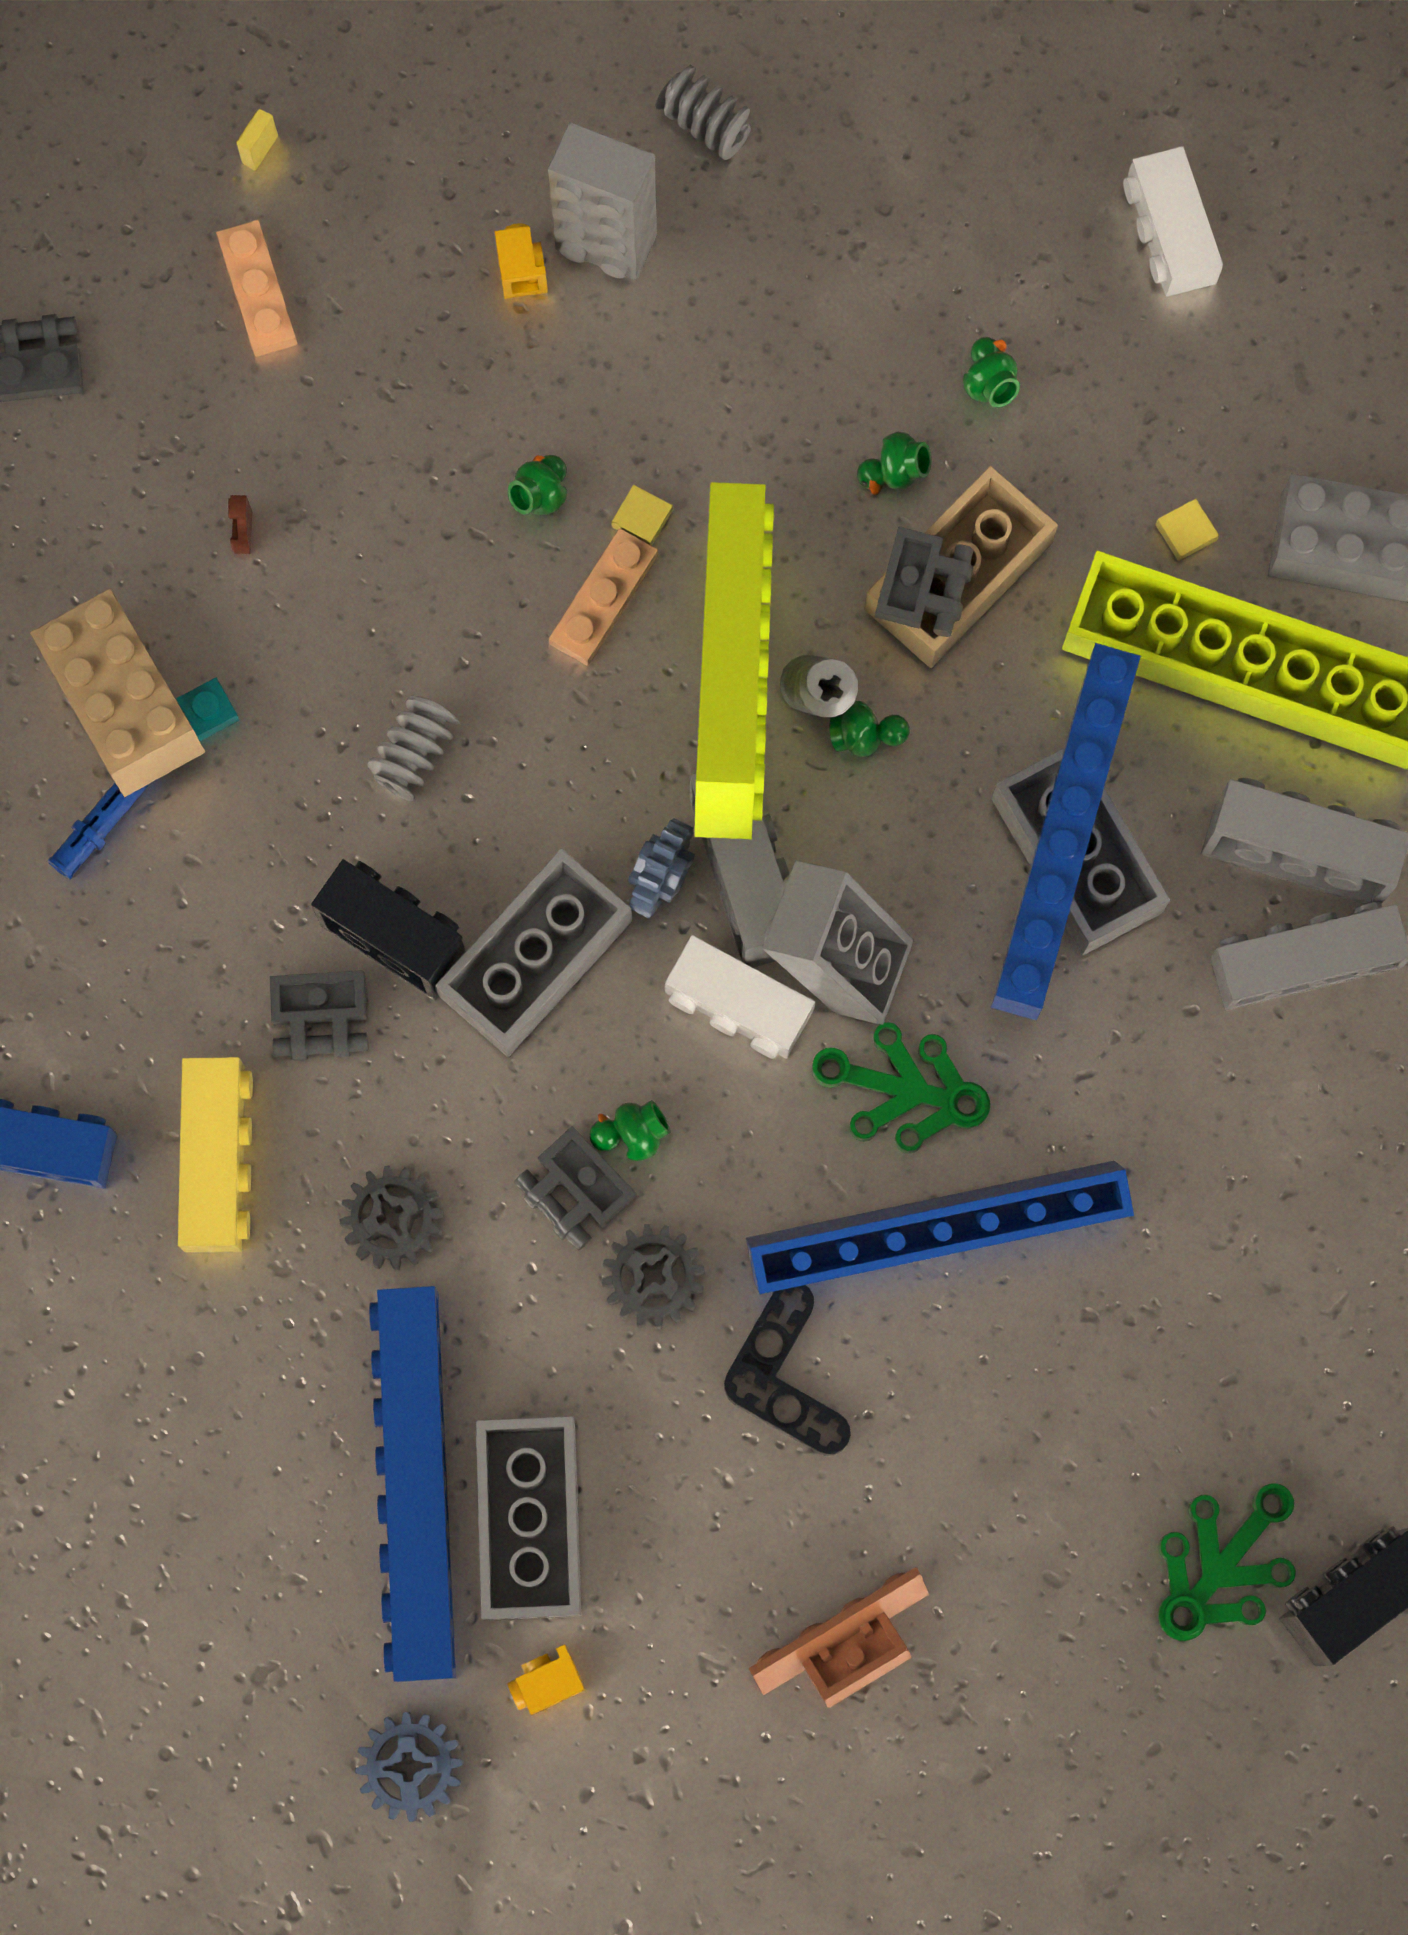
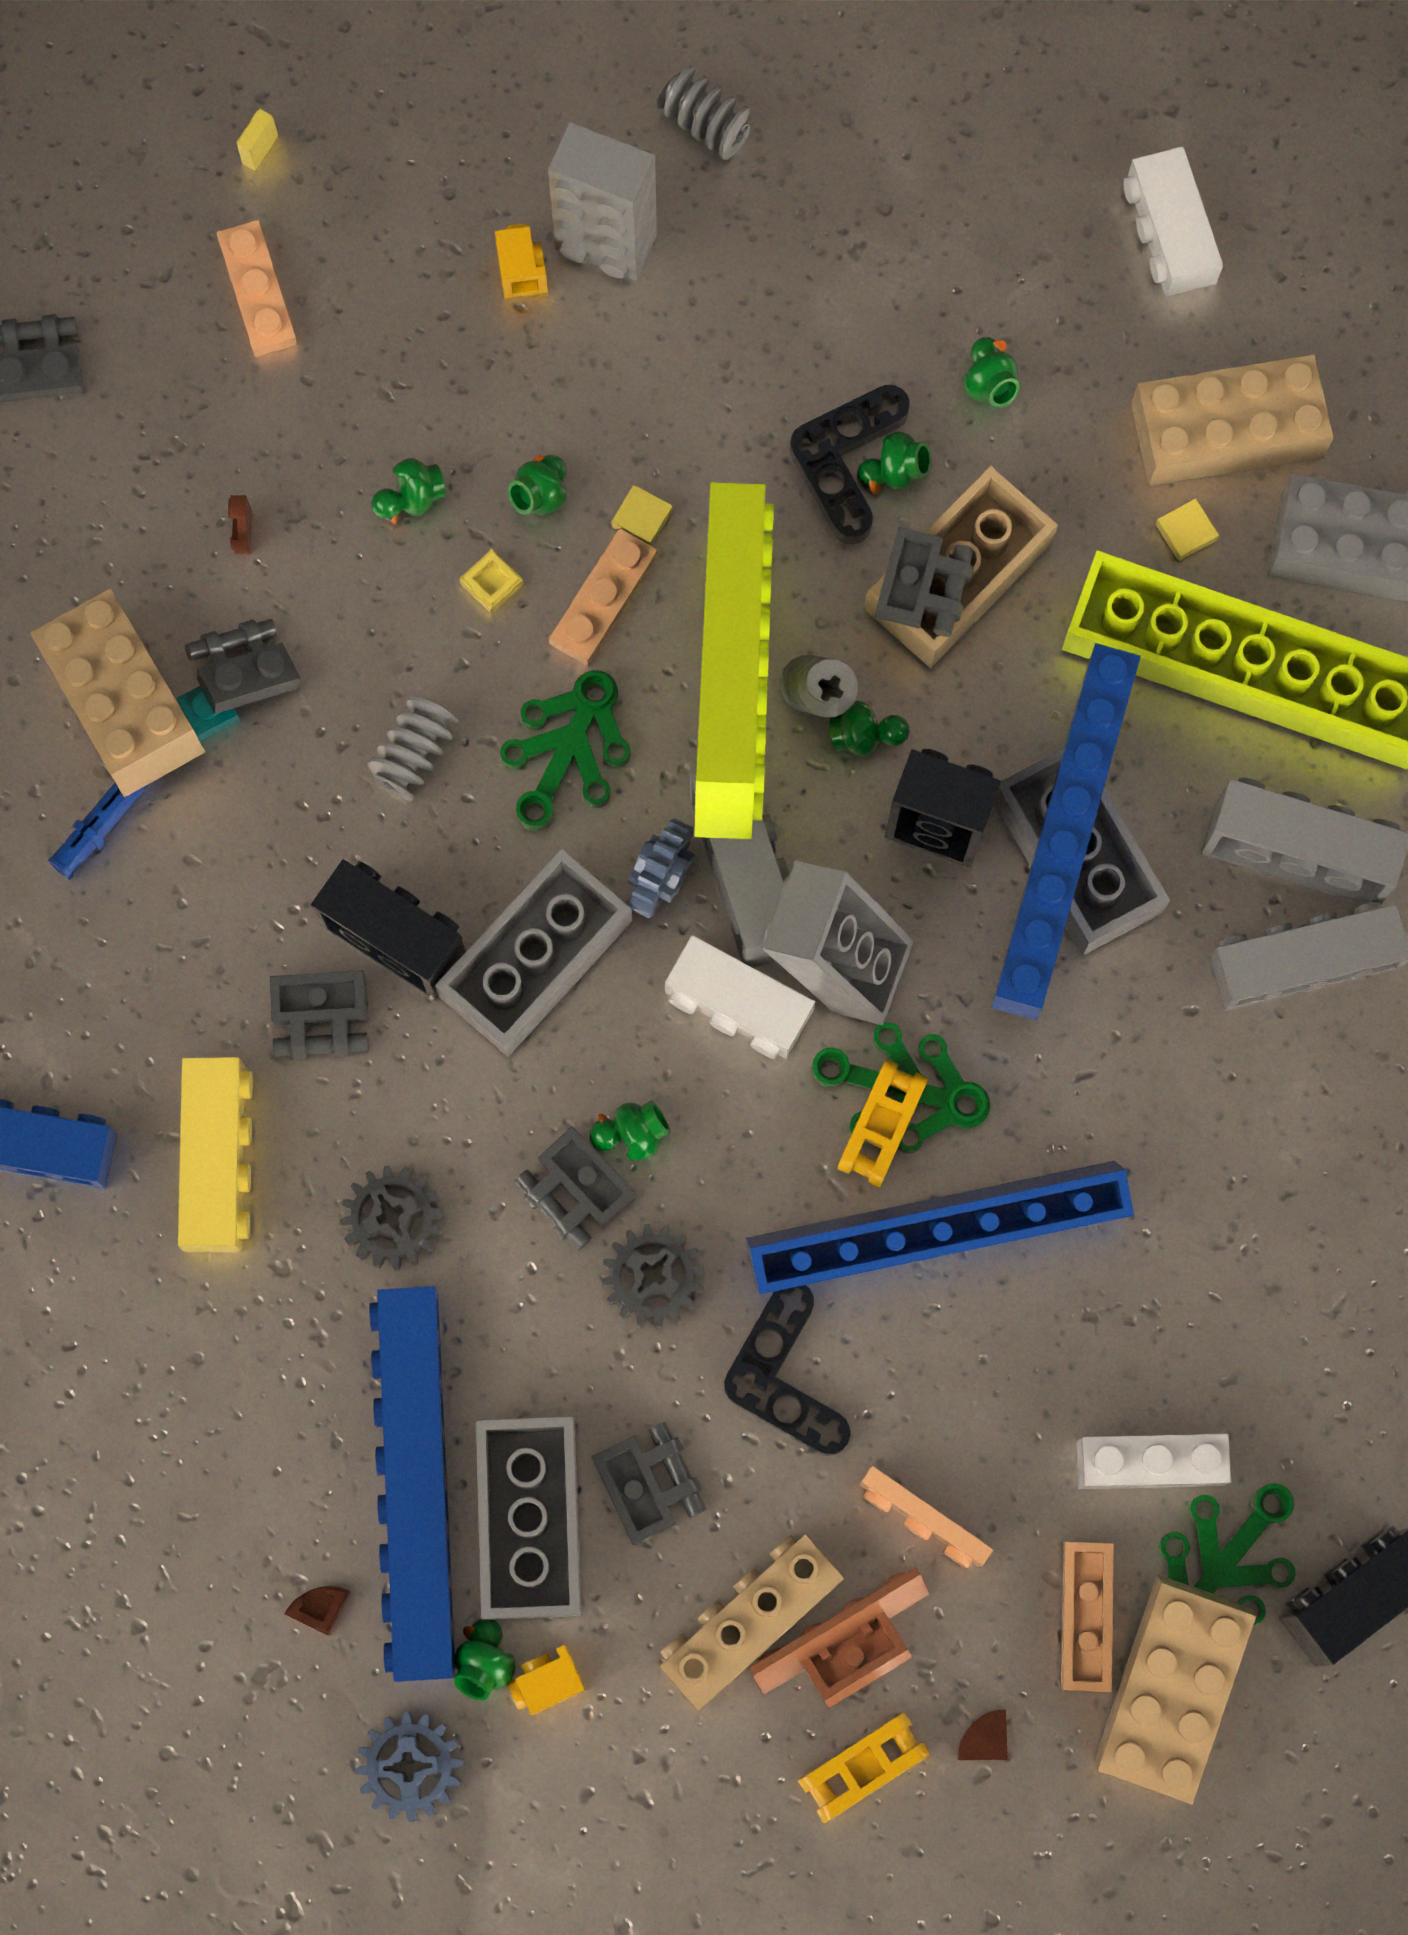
(246, 677): none -> dark grey plate
(319, 1607): none -> copper tile
(416, 487): none -> green animal
(480, 1662): none -> green animal
(491, 581): none -> light yellow tile
(569, 742): none -> green plant
(635, 1490): none -> dark grey plate
(751, 1622): none -> tan brick
(829, 459): none -> black beam
(864, 1767): none -> yellow plate
(882, 1123): none -> yellow plate
(924, 1519): none -> light nougat plate
(942, 806): none -> black brick
(985, 1738): none -> copper tile
(1087, 1616): none -> light nougat plate
(1153, 1461): none -> white brick
(1174, 1689): none -> tan brick
(1231, 420): none -> tan brick

